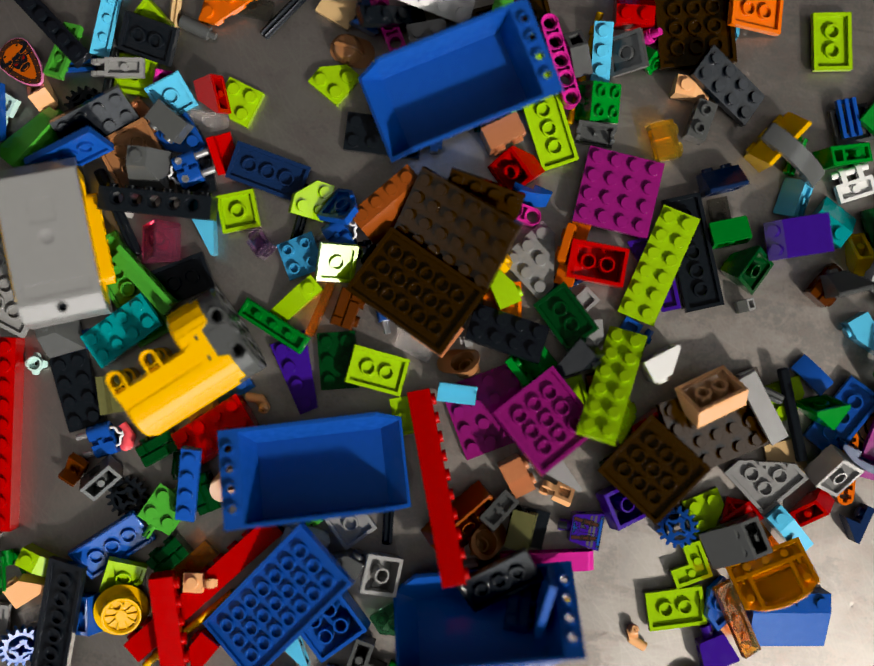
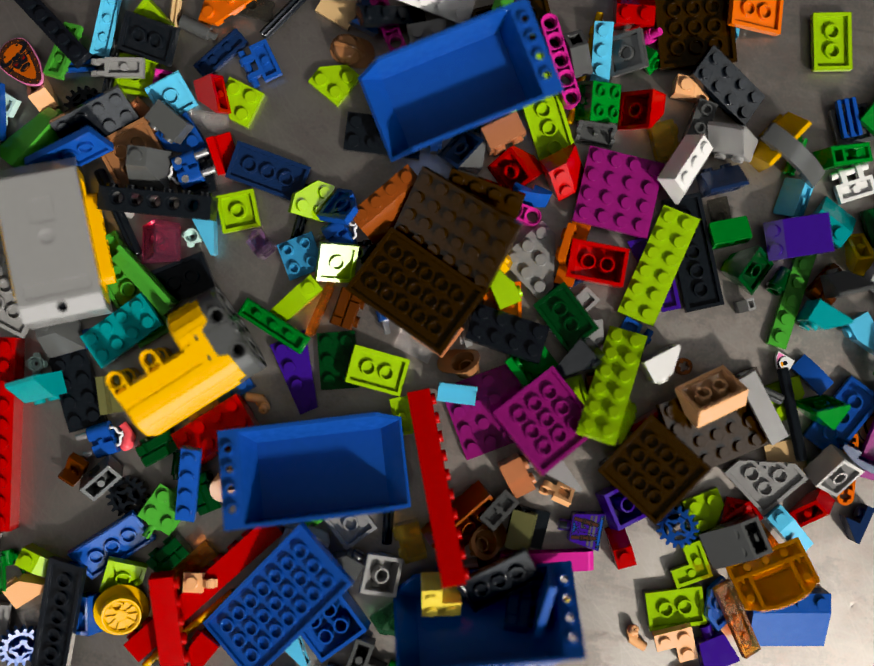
(38, 387): none -> teal slope
(187, 236): none -> light aqua plate
(221, 53): none -> dark blue tile
(265, 61): none -> blue plate
(411, 541): none -> clear yellow brick
(438, 600): none -> light yellow brick
(465, 152): none -> dark grey slope
(563, 171): none -> red slope
(620, 548): none -> red slope
(640, 109): none -> red slope
(677, 637): none -> light nougat plate
(685, 165): none -> white slope
(688, 364): none -> dark orange bush
(731, 142): none -> light grey slope
(778, 282): none -> dark green cone
(782, 360): none -> white tile
(790, 301): none -> bright green plate
(820, 316): none -> teal slope

